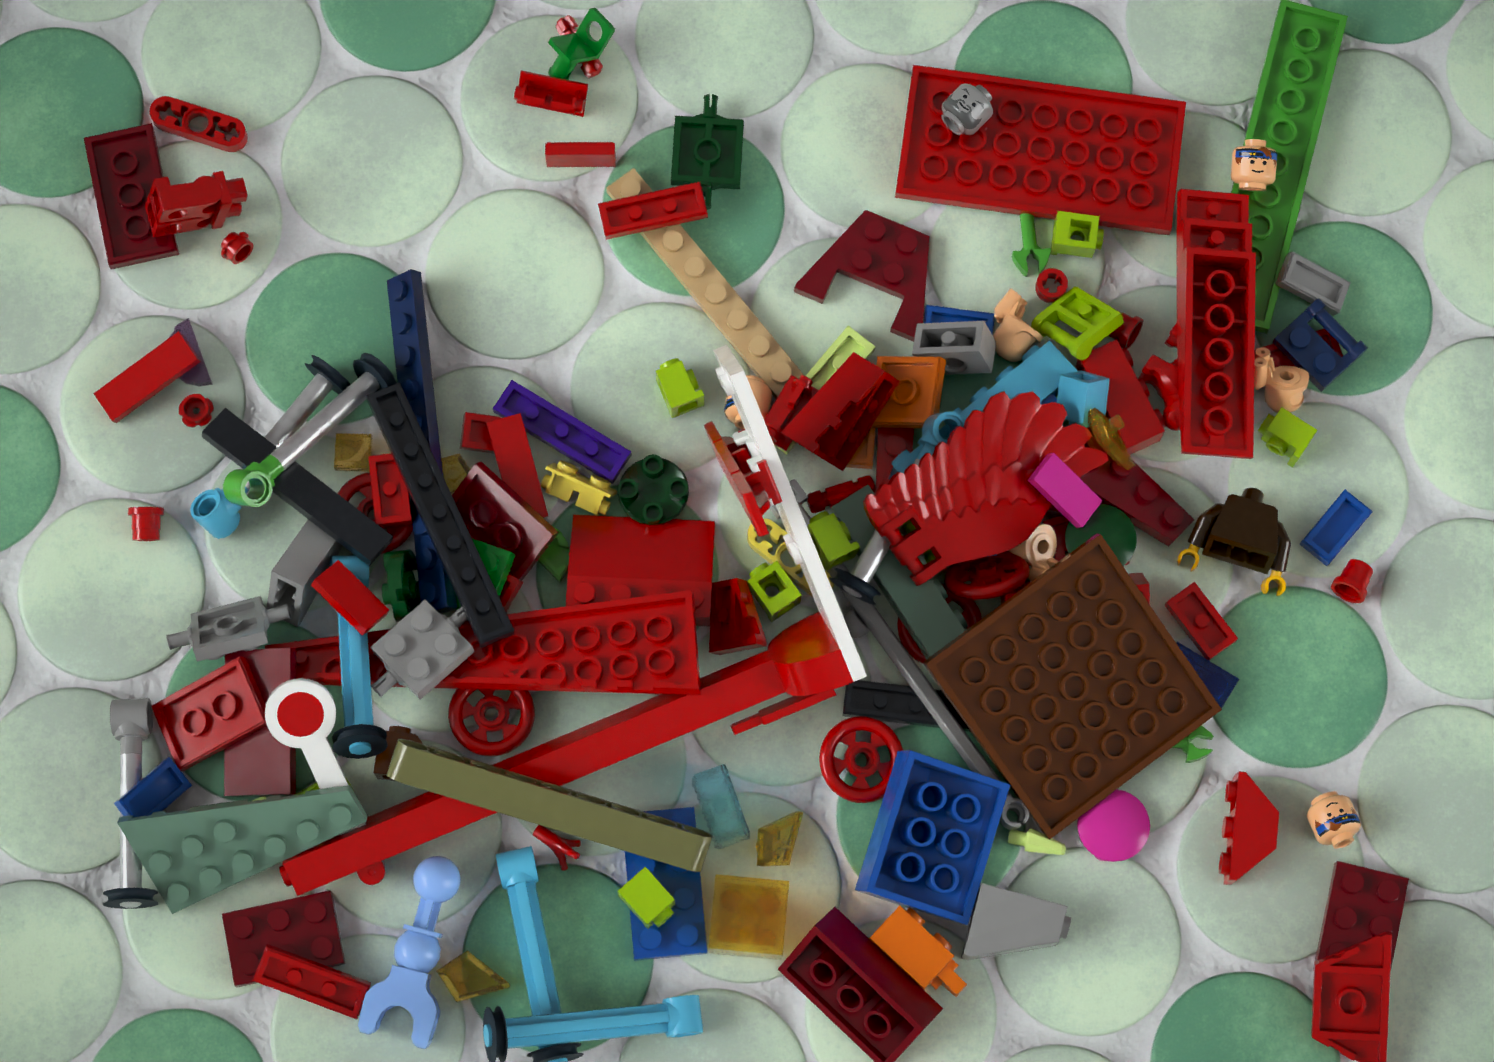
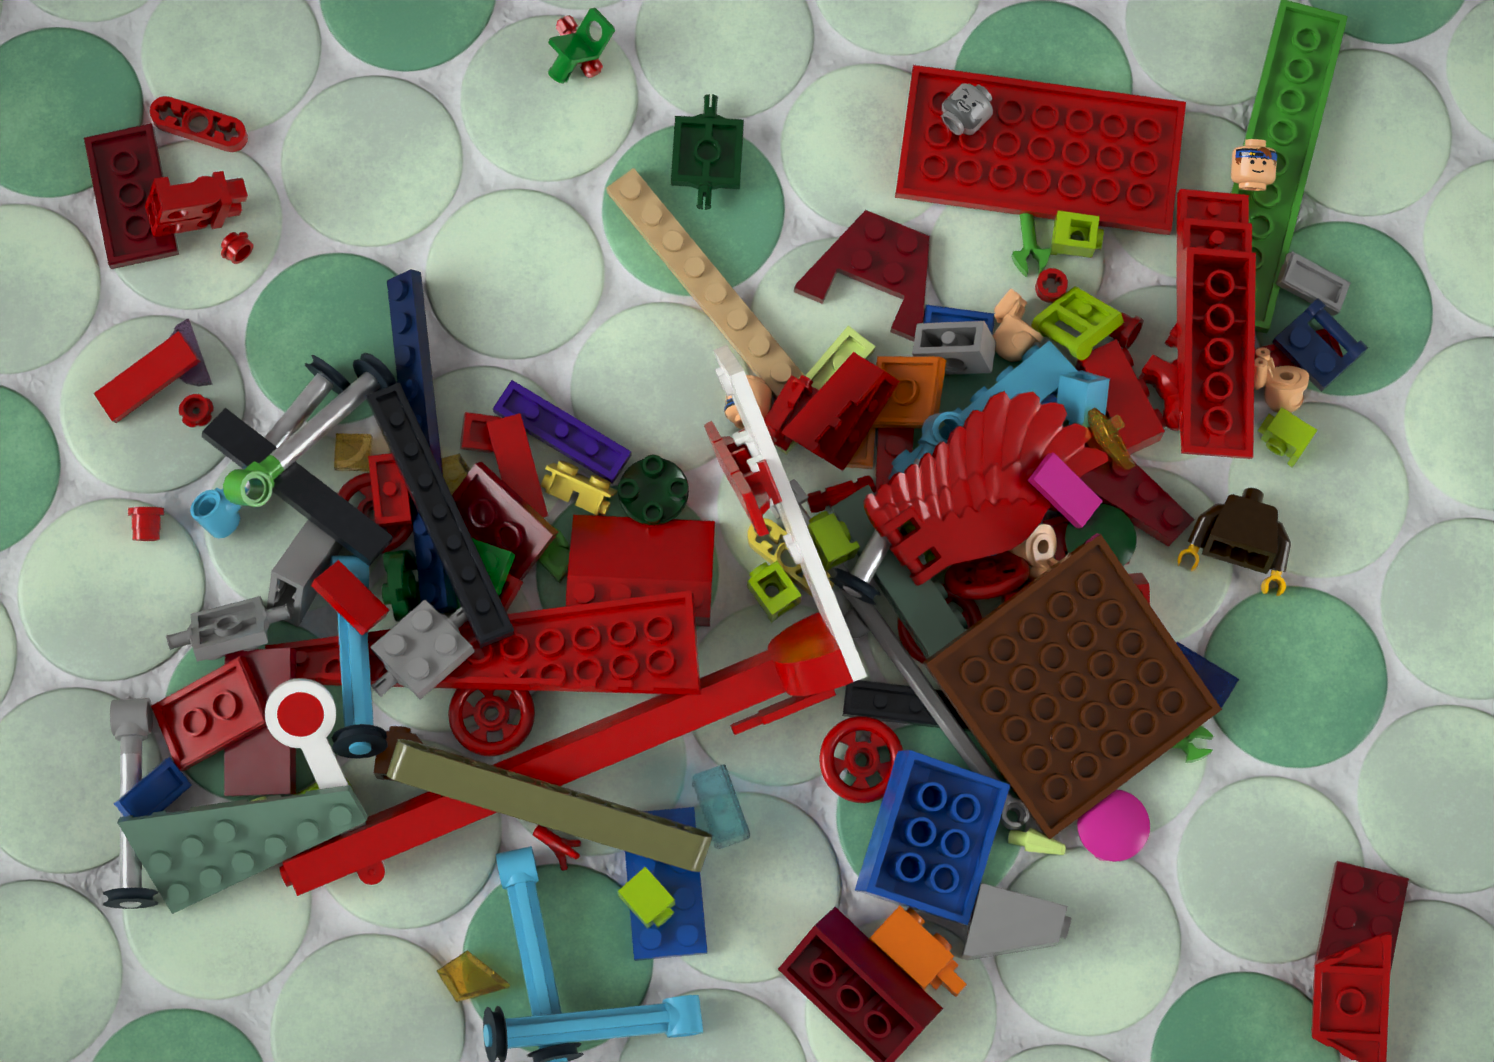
(296, 925): dark red plate -> none
(311, 981): red tile -> none
(416, 955): light blue piece -> none
(551, 93): red hinge -> none
(580, 154): red tile -> none
(653, 210): red tile -> none
(678, 387): lime brick -> none
(734, 618): red wing -> none
(748, 917): clear yellow brick -> none
(778, 840): clear yellow piece -> none
(1201, 621): red plate -> none
(1249, 828): red slope -> none
(1333, 819): light nougat head -> none
(1336, 527): blue tile -> none
(1353, 581): red piece -> none

